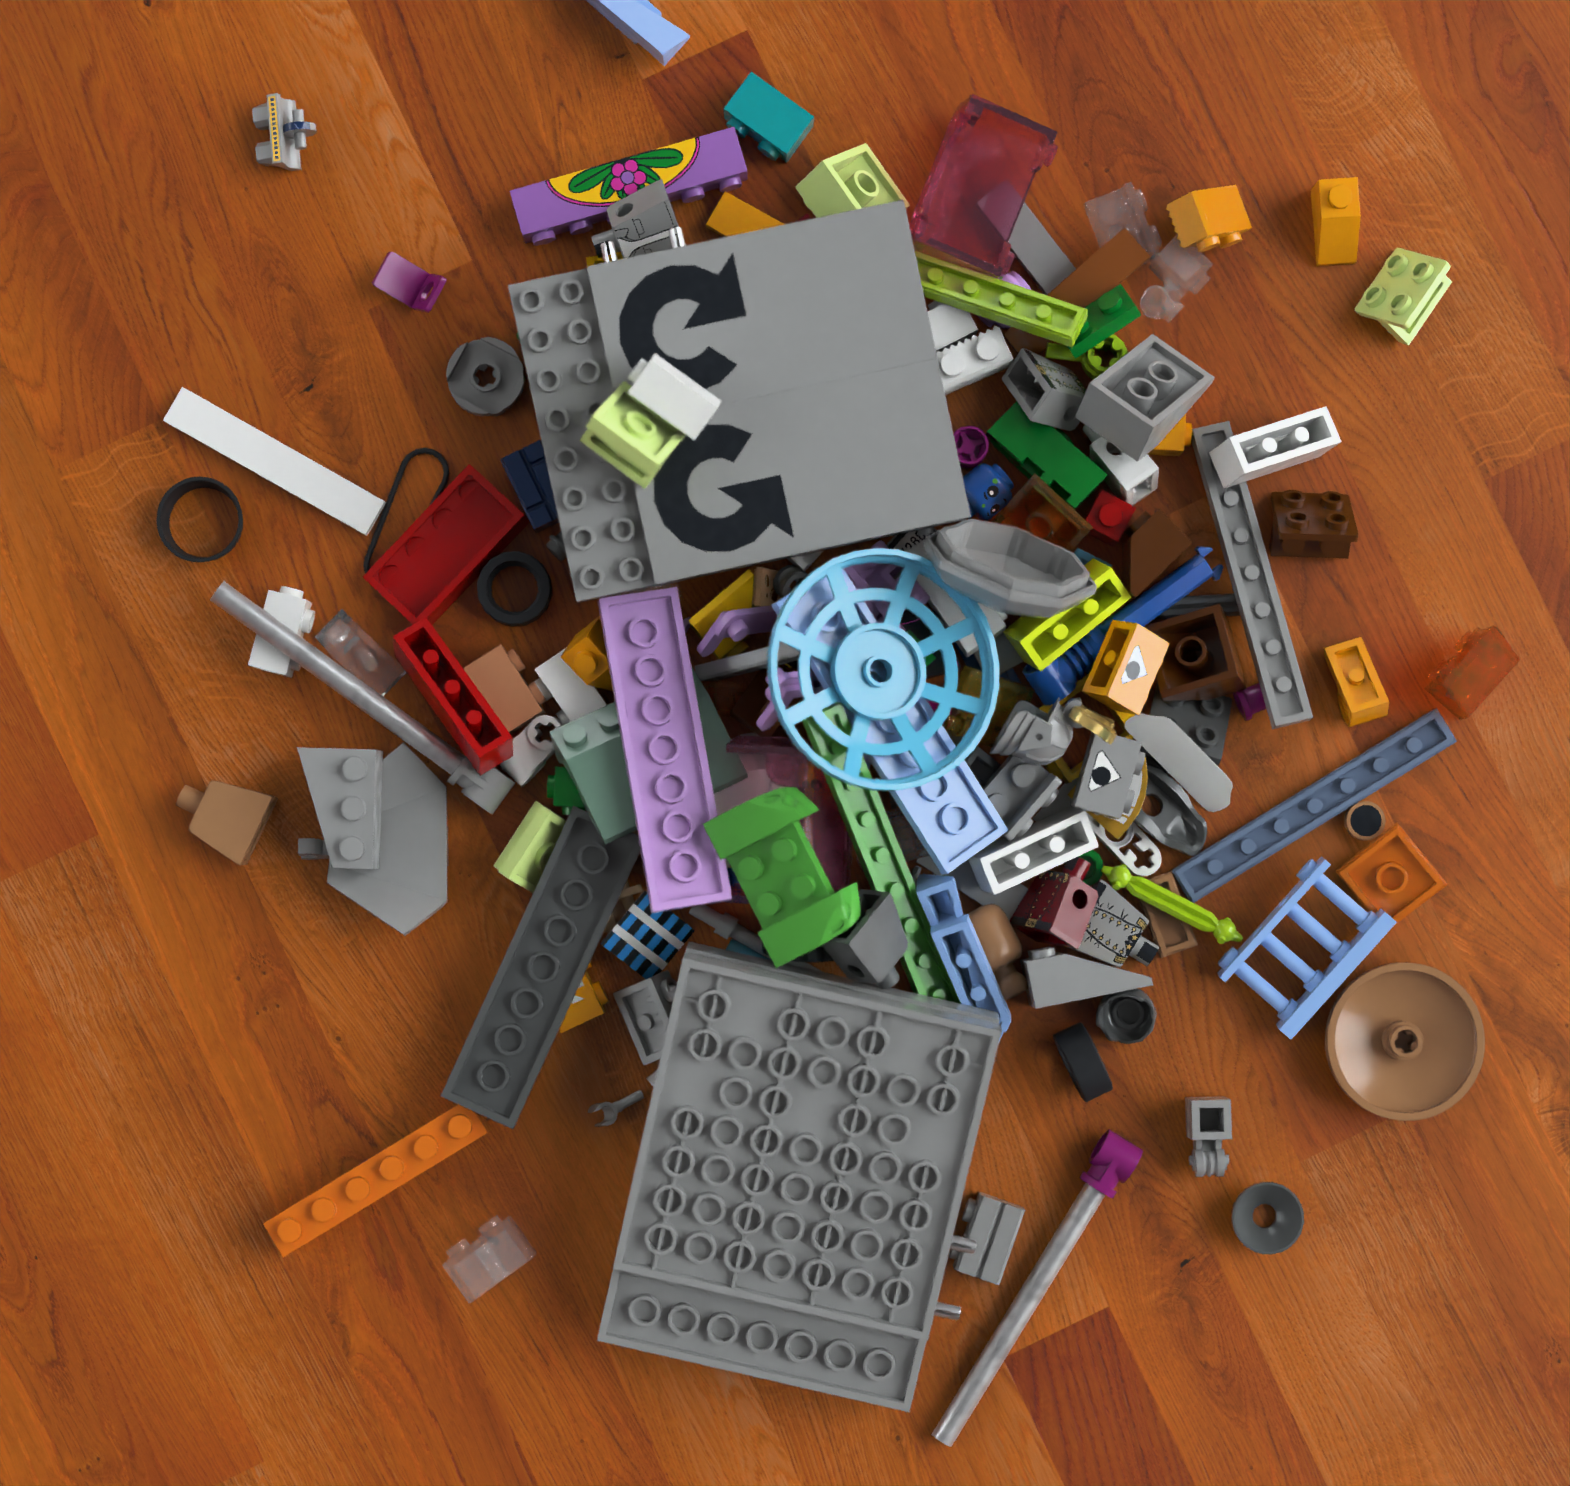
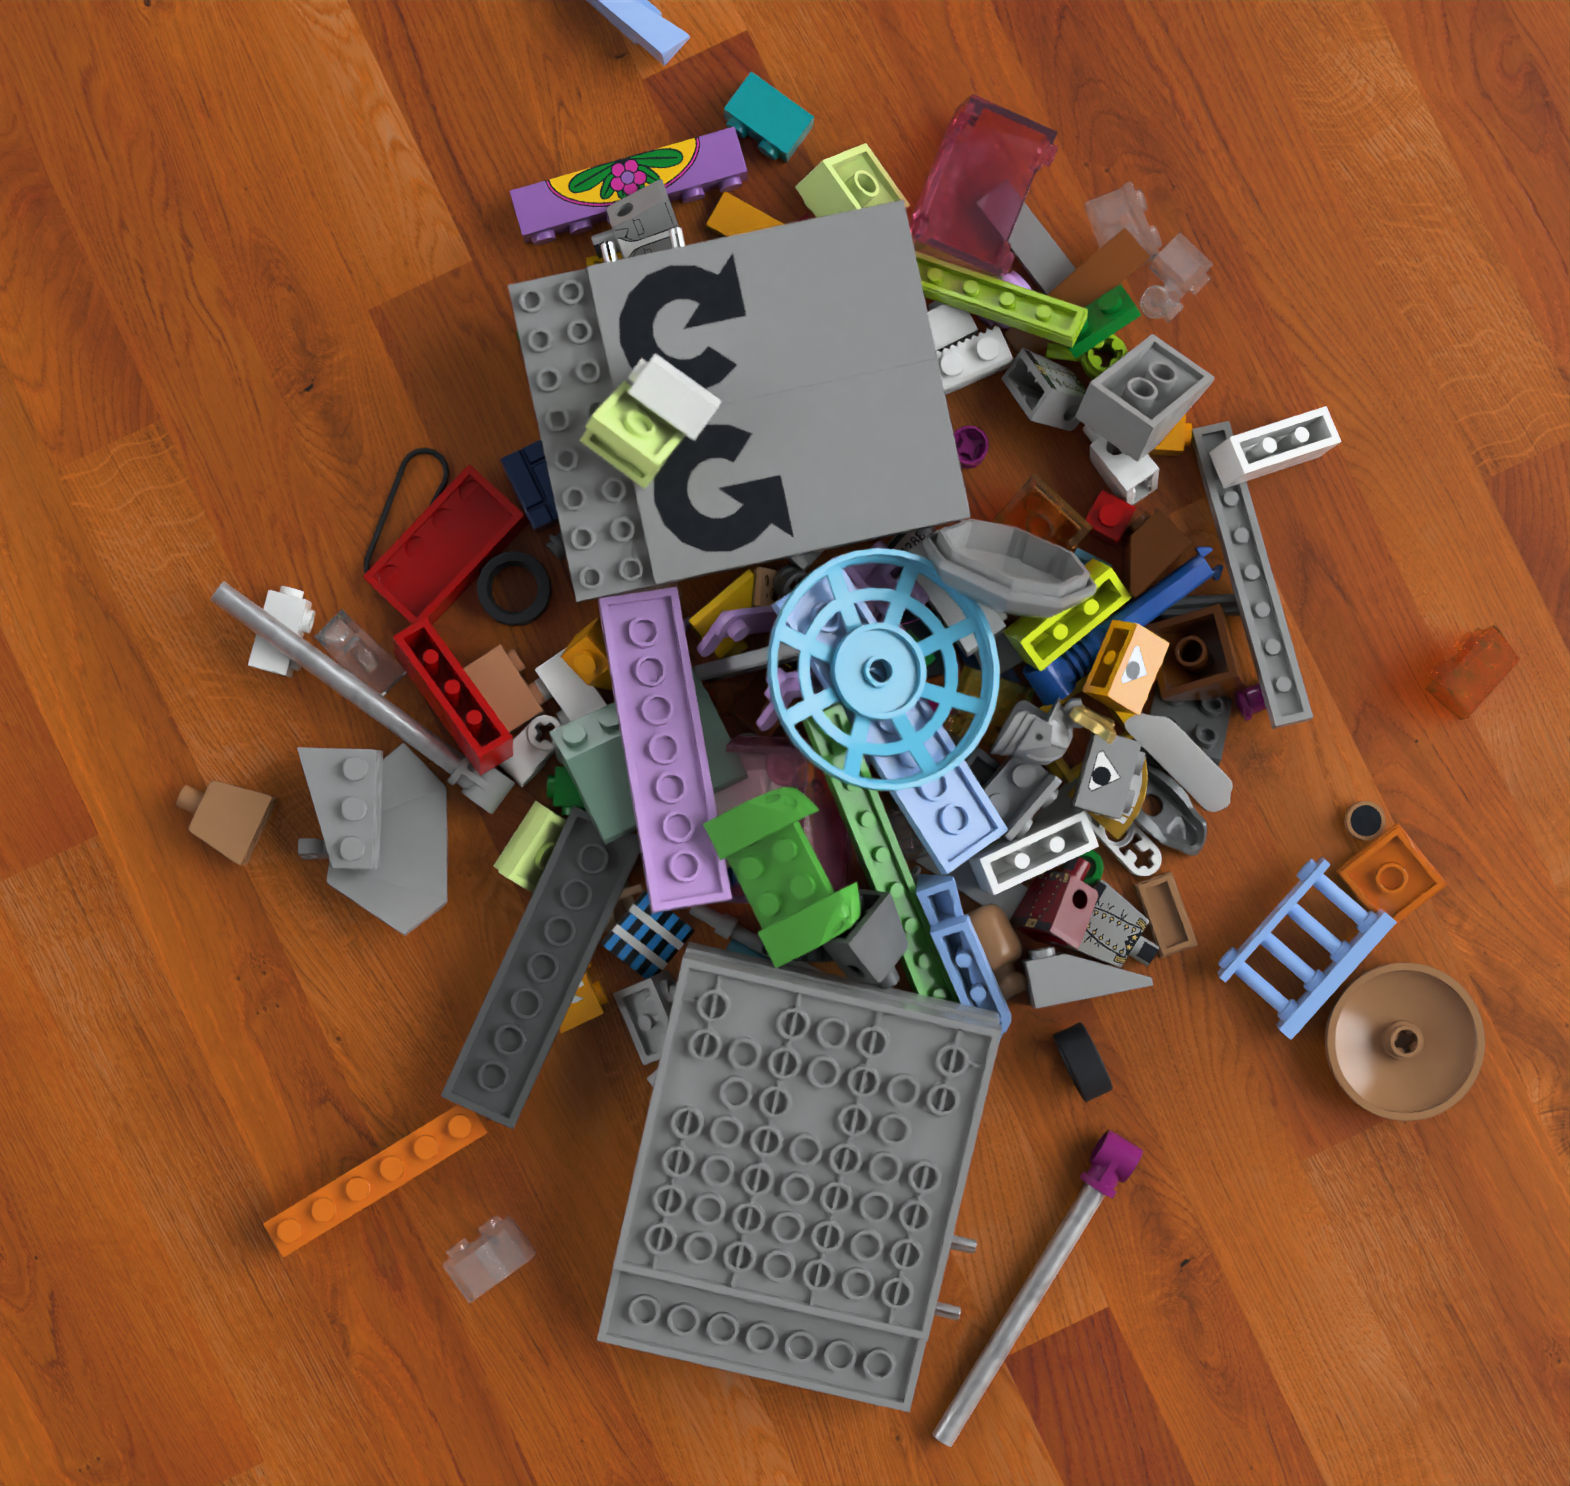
(168, 502): black tyre -> none
(274, 461): white tile -> none
(287, 132): light grey hips -> none
(408, 283): magenta bracket -> none
(479, 355): light grey plate -> none
(612, 1109): light grey hand -> none
(987, 490): blue head -> none
(995, 1228): light grey brick -> none
(1047, 453): green wedge -> none
(1126, 1016): dark grey hair -> none
(1171, 903): lime wheel -> none
(1207, 1125): light grey brick -> none
(1209, 218): light orange brick -> none
(1285, 1227): dark grey piece -> none
(1312, 524): reddish brown bracket -> none
(1313, 805): sand blue tile -> none
(1336, 220): light orange slope -> none
(1358, 684): light orange plate -> none
(1405, 293): yellowish green bracket -> none

